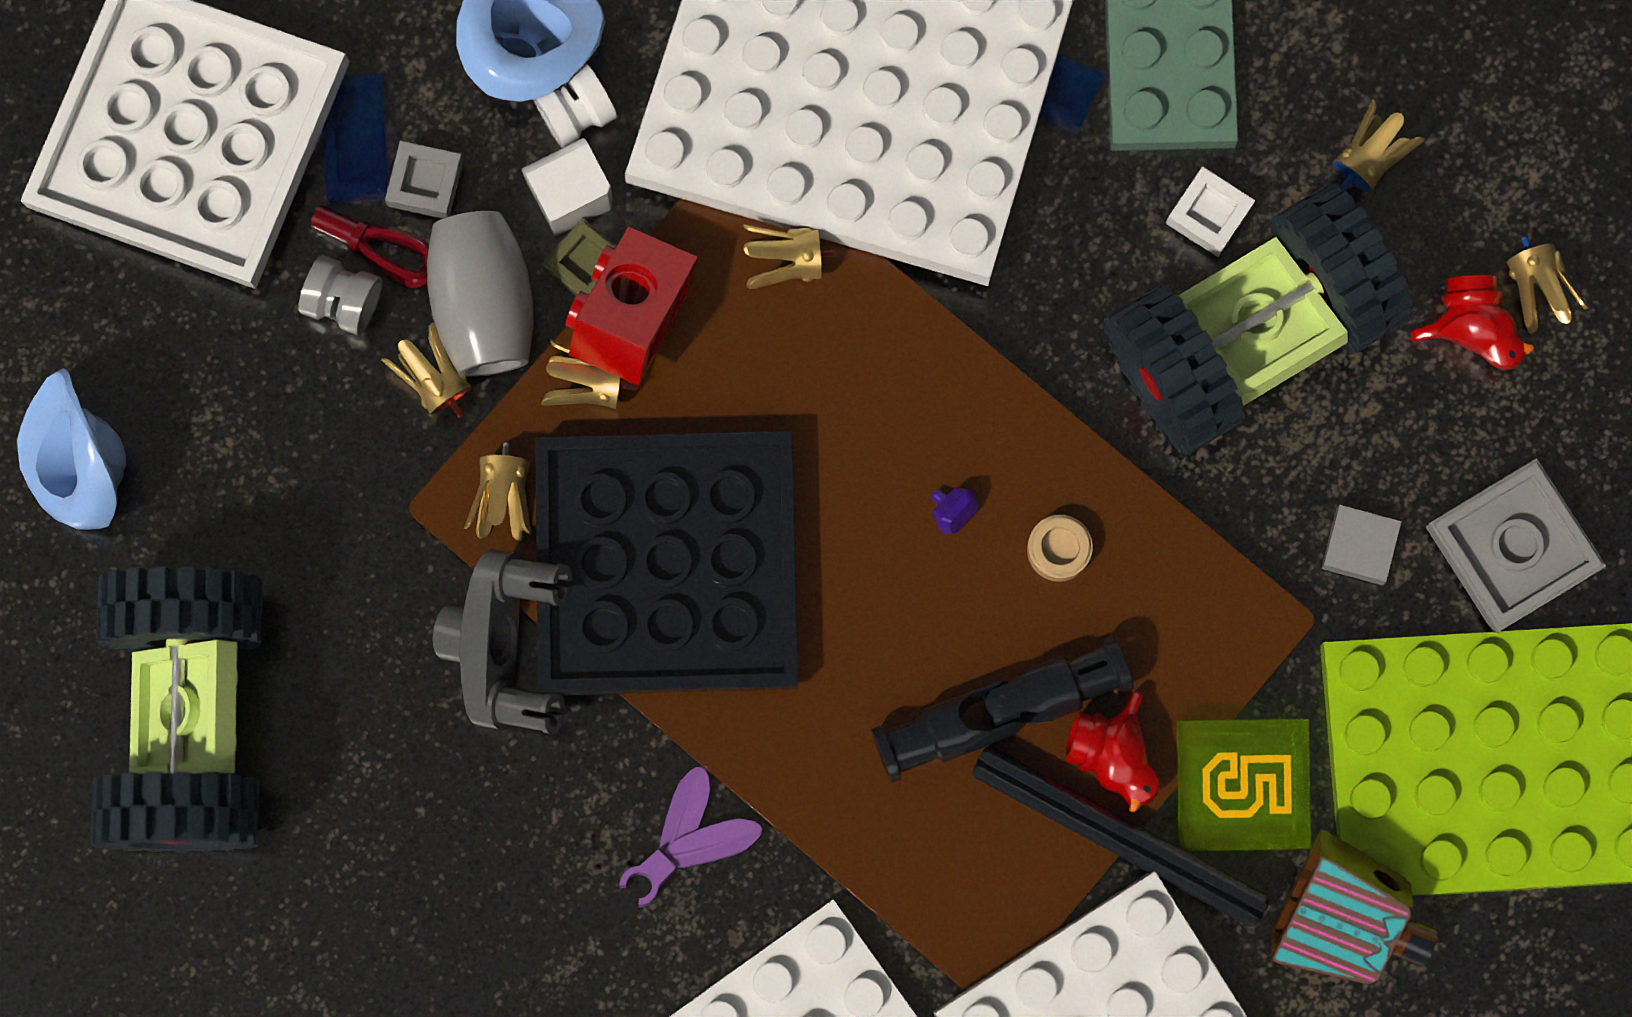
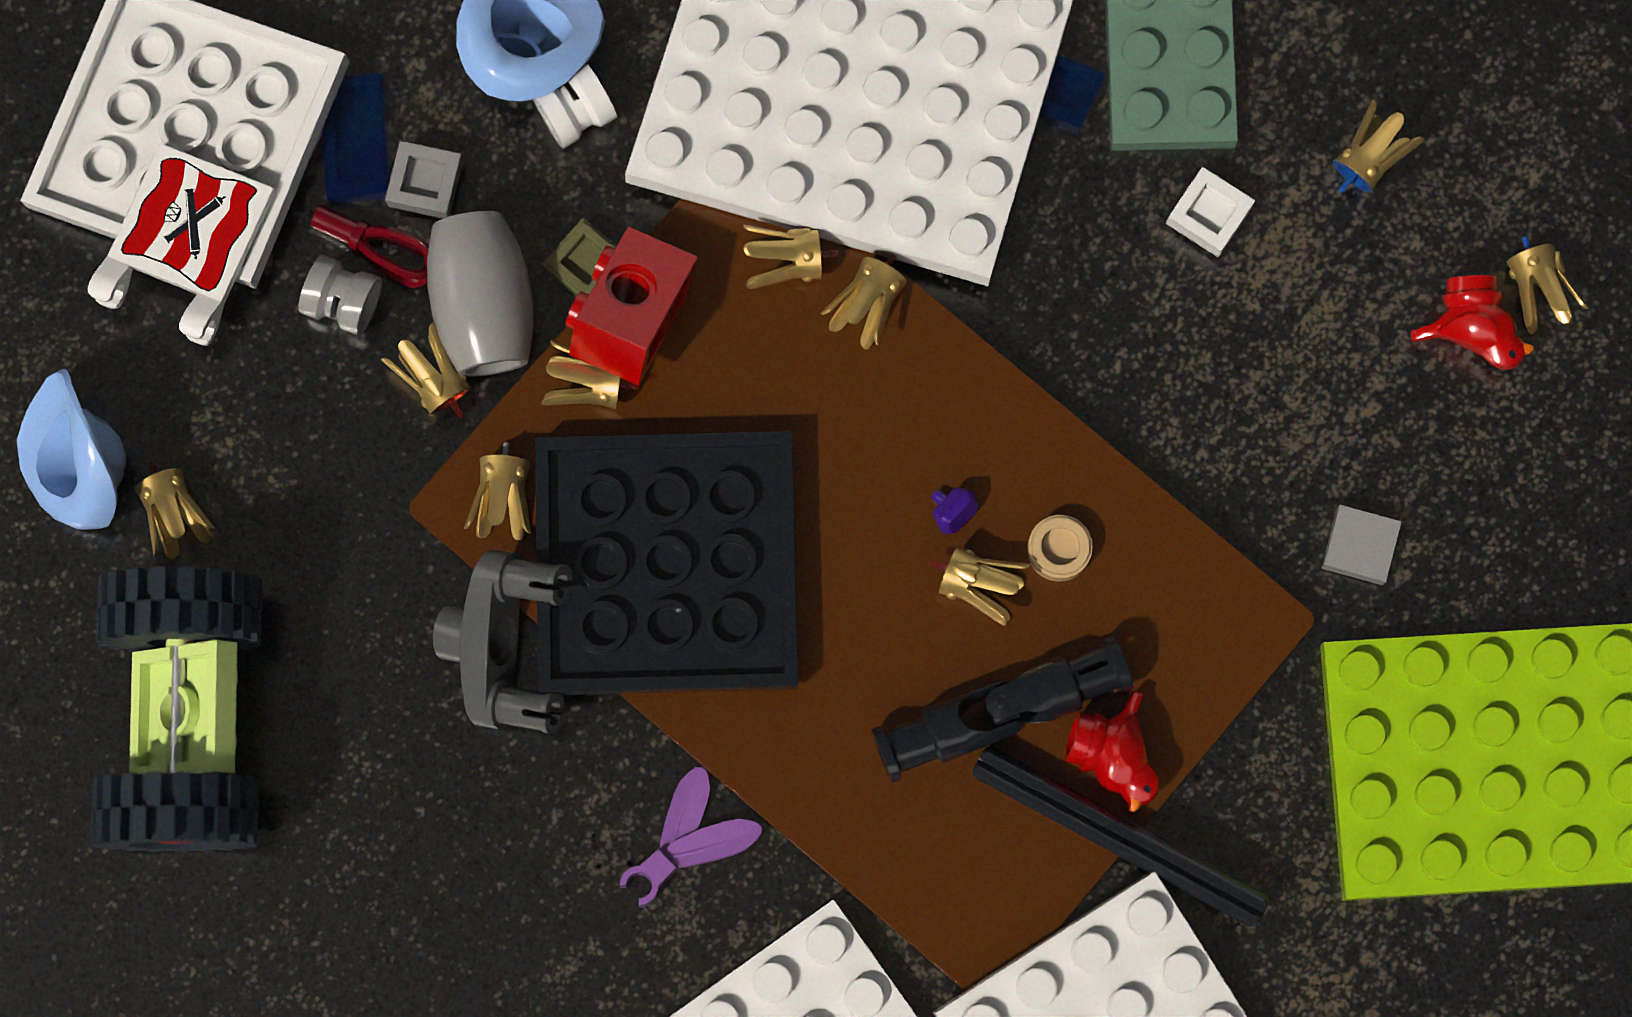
(167, 500): none -> pearl gold piece
(187, 229): none -> flag
(569, 186): white piece -> none
(871, 289): none -> pearl gold piece
(968, 571): none -> pearl gold piece
(1243, 784): clear neon green tile -> none
(1260, 318): black plate -> none
(1348, 916): reddish brown torso -> none
(1515, 546): light grey plate -> none

